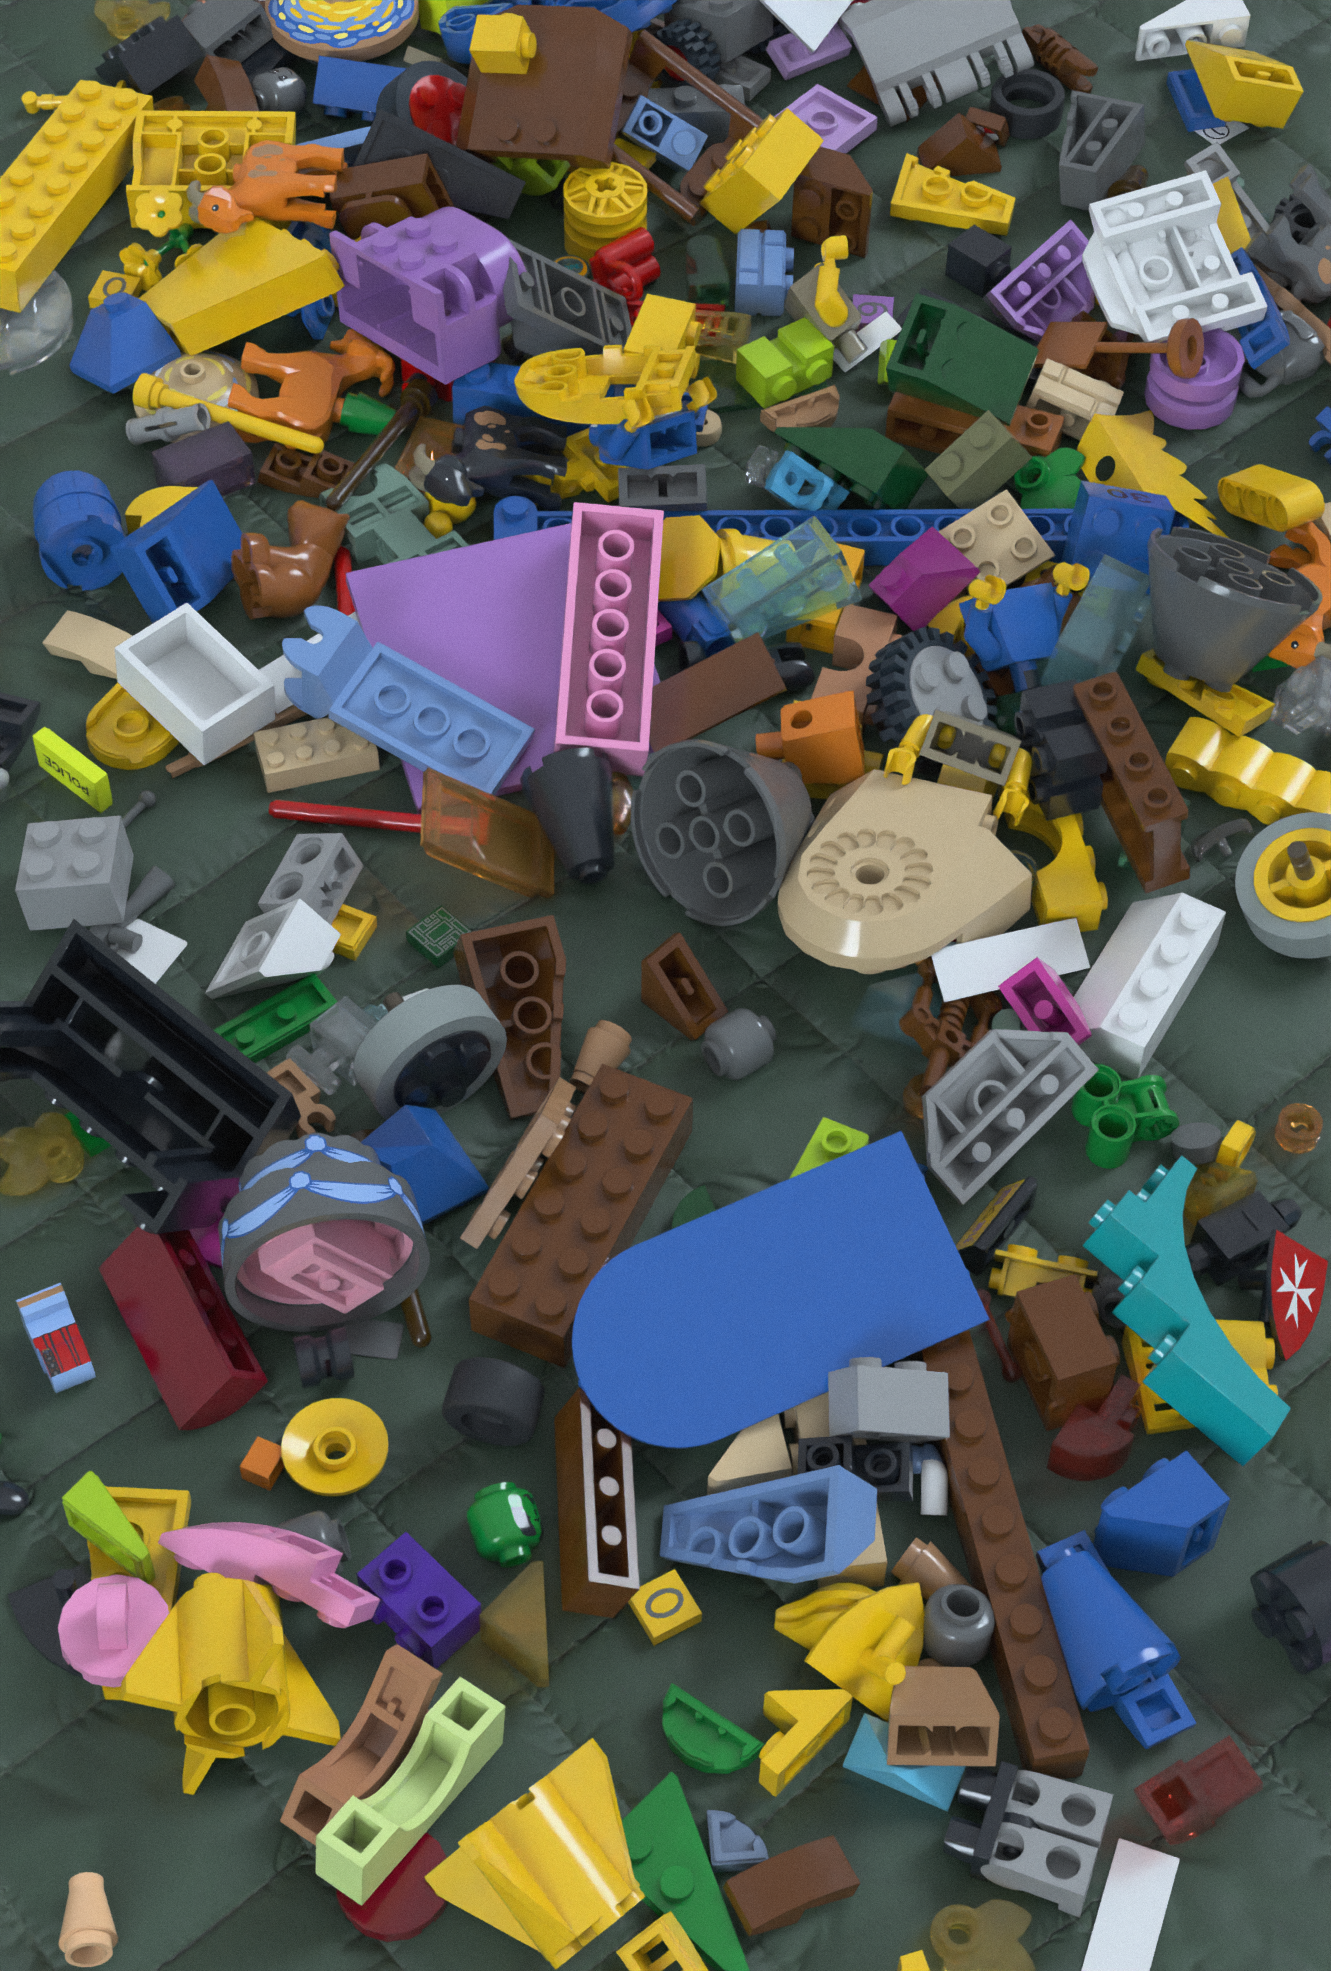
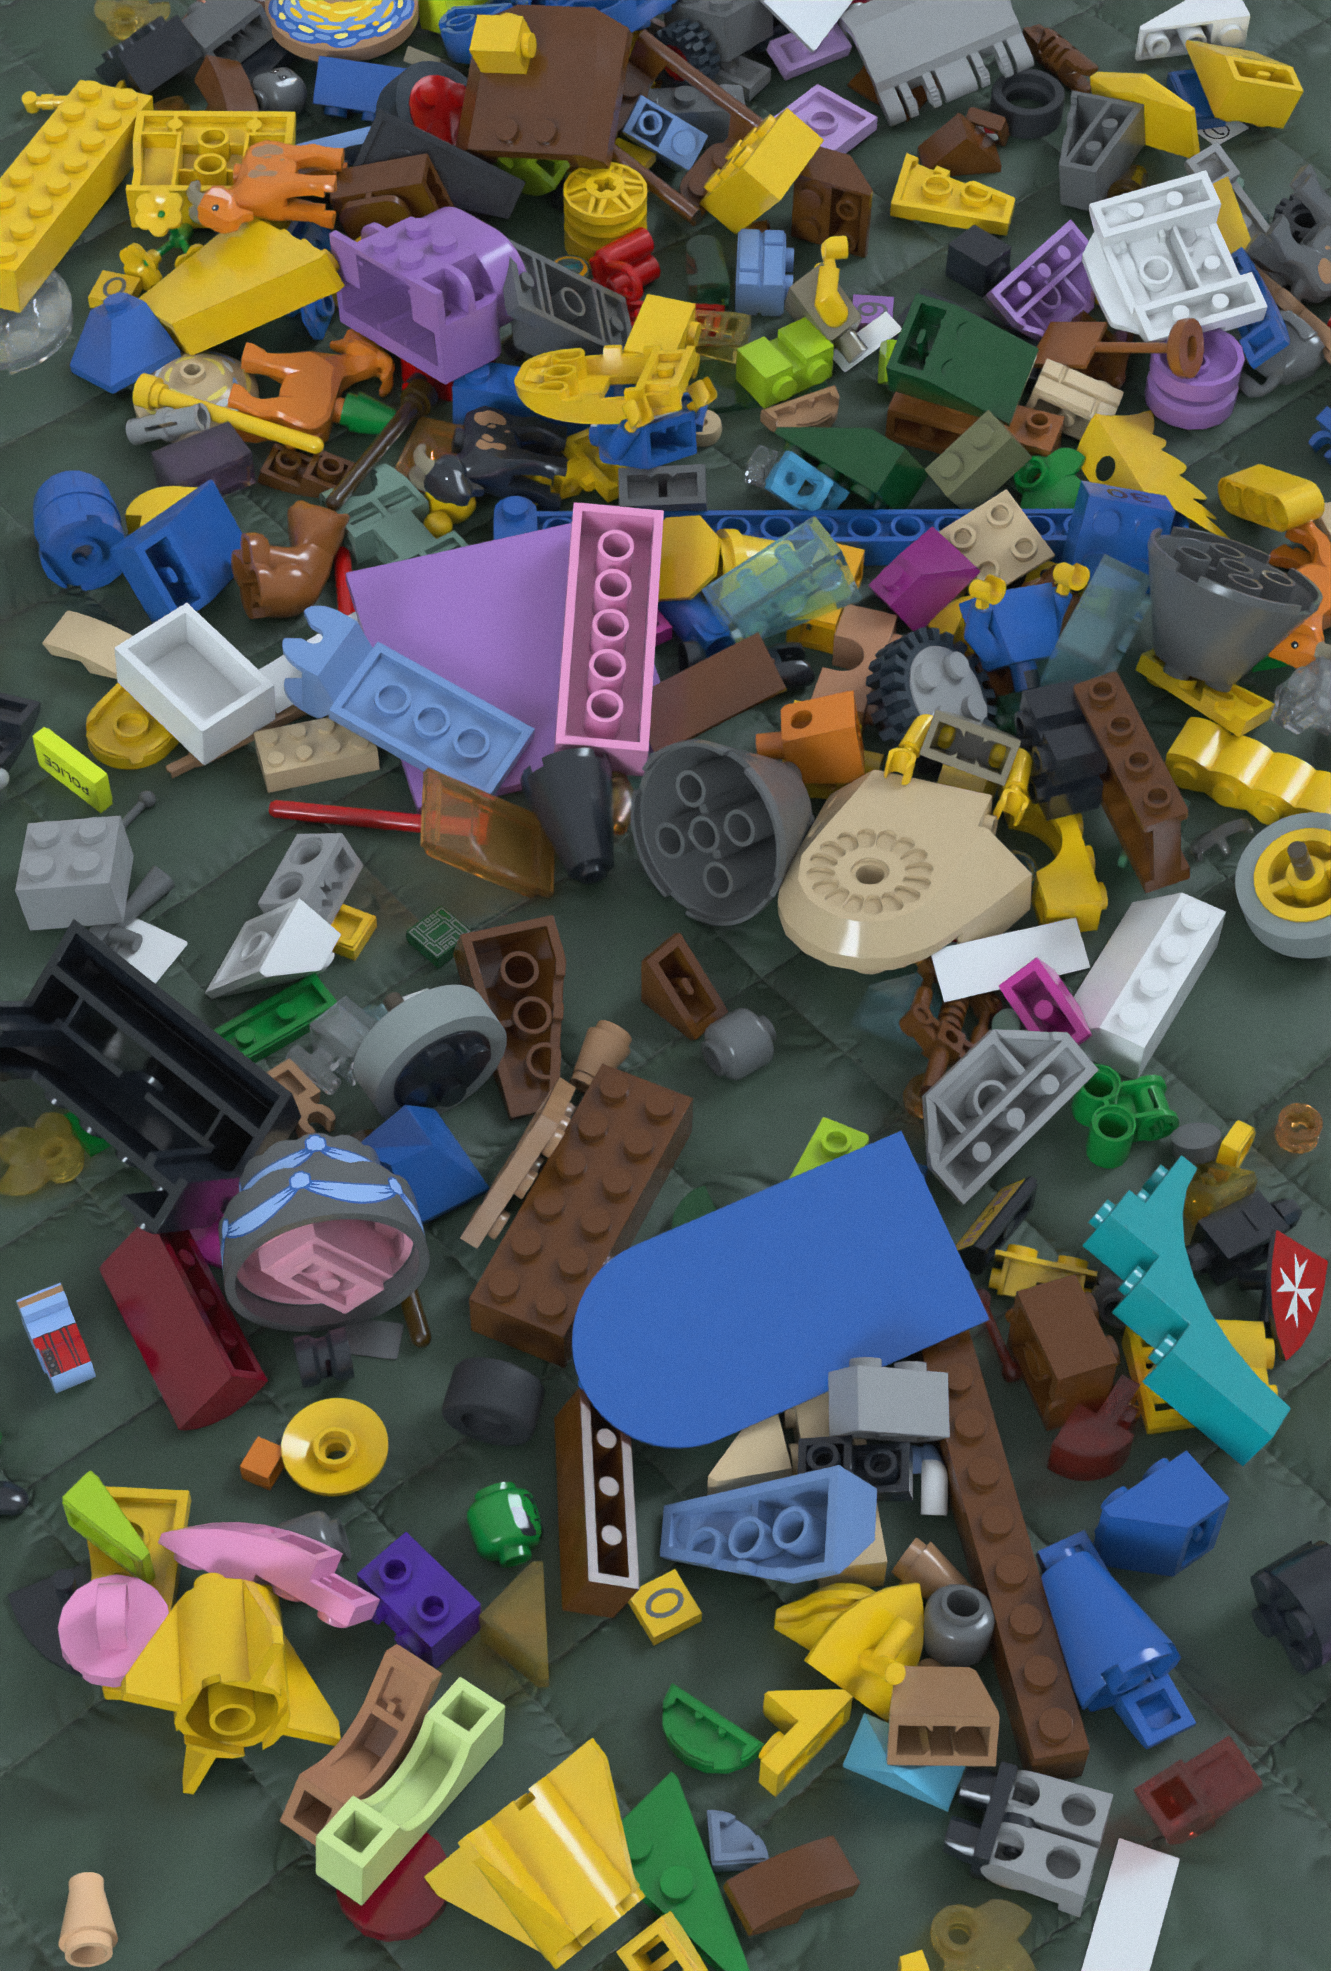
(1168, 118): none -> yellow piece

